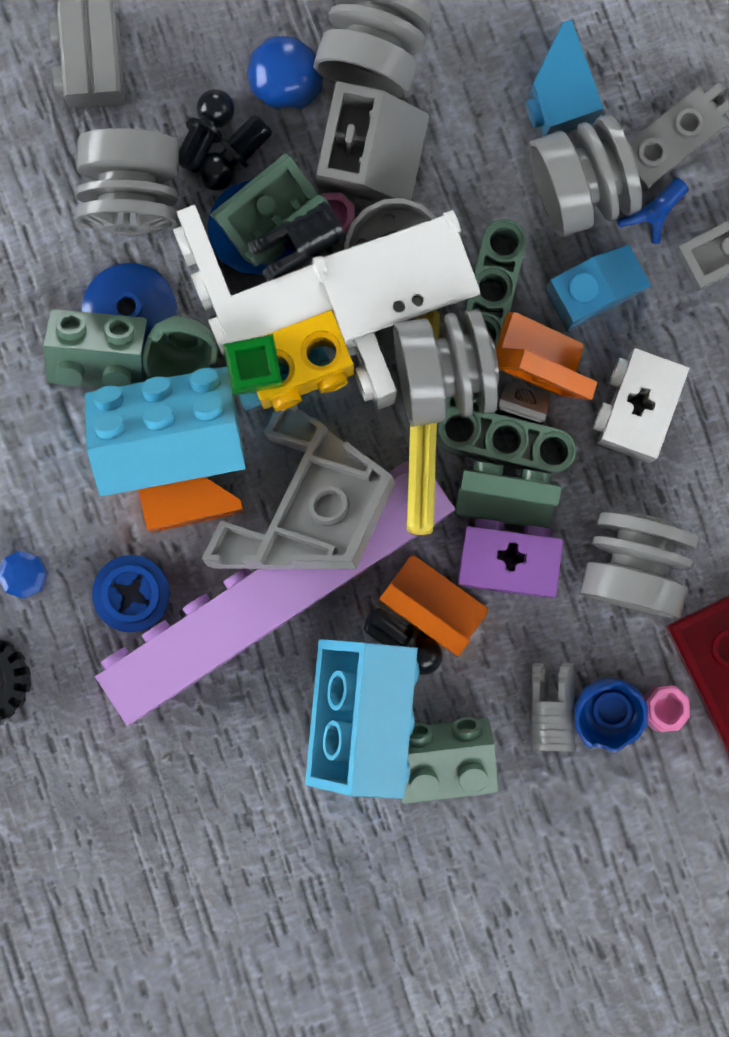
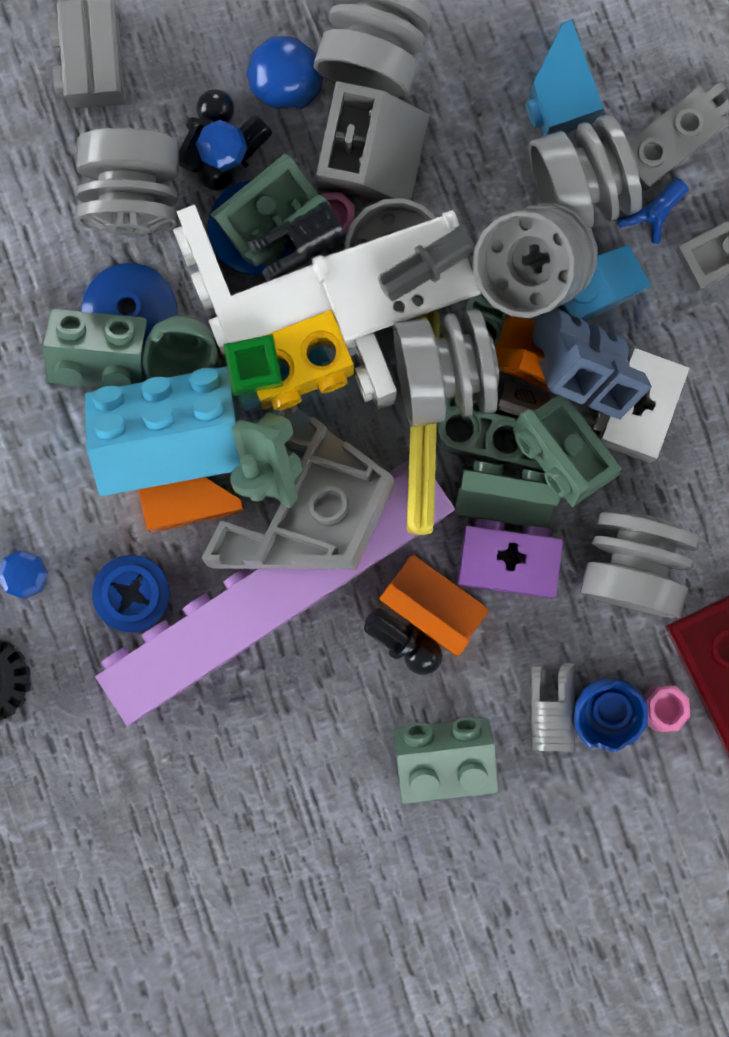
(221, 145): none -> blue tile
(265, 462): none -> sand green hips
(362, 719): medium azure brick -> none
(426, 263): none -> dark grey axle
(508, 263): none -> light grey wheel
(566, 450): none -> sand green bracket
(588, 364): none -> sand blue legs

